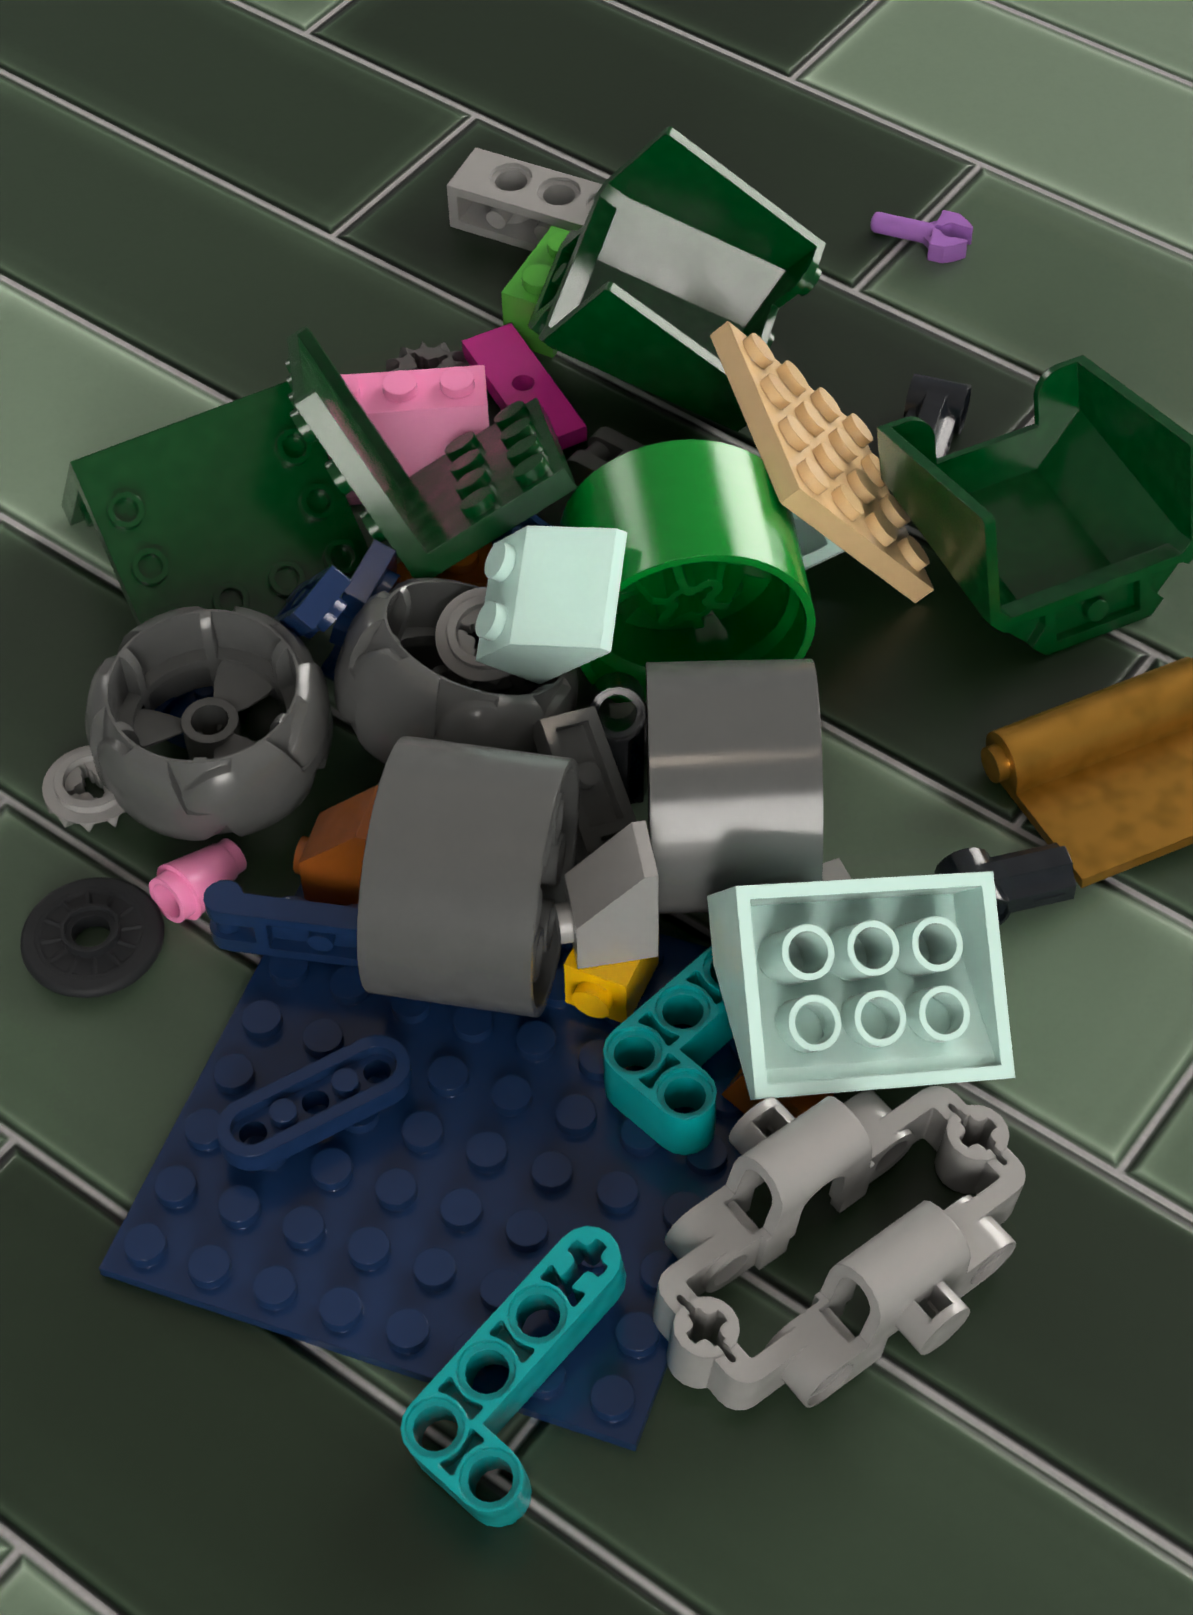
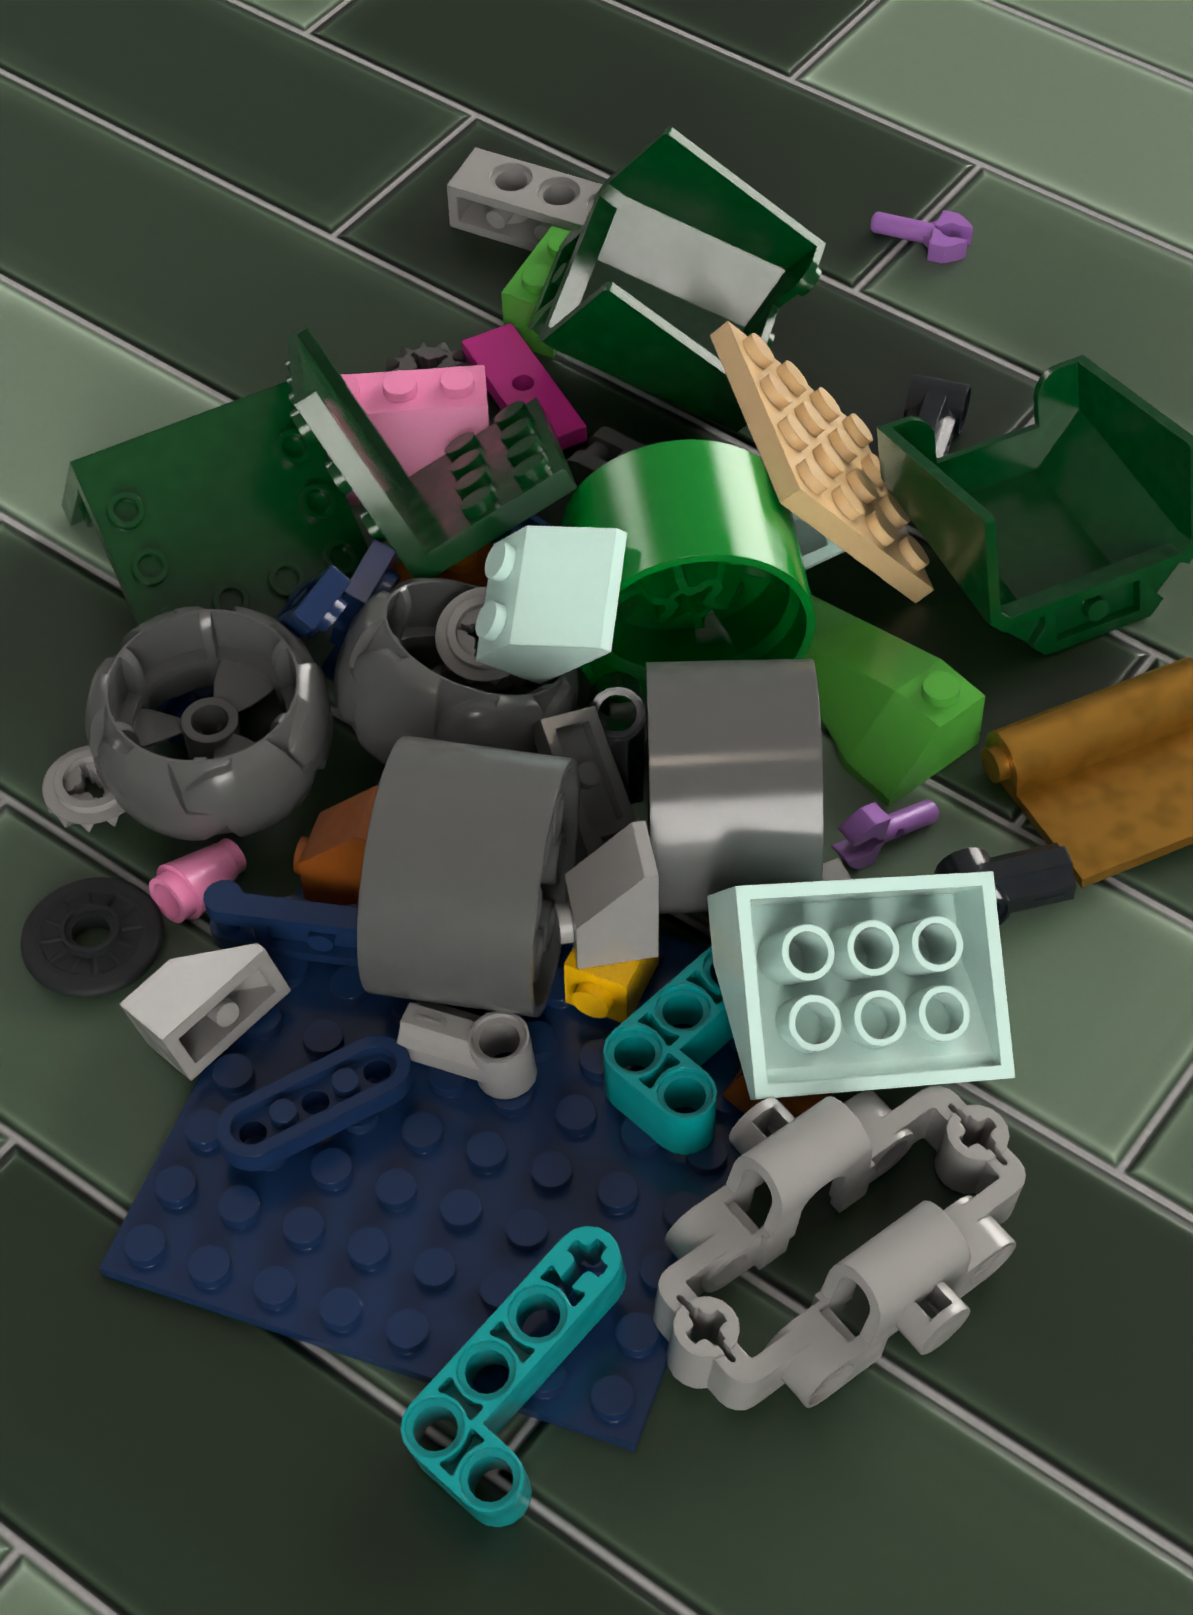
(204, 1003): none -> light grey slope
(467, 1044): none -> light grey piece
(872, 827): none -> medium lavender bar
(889, 704): none -> bright green wedge

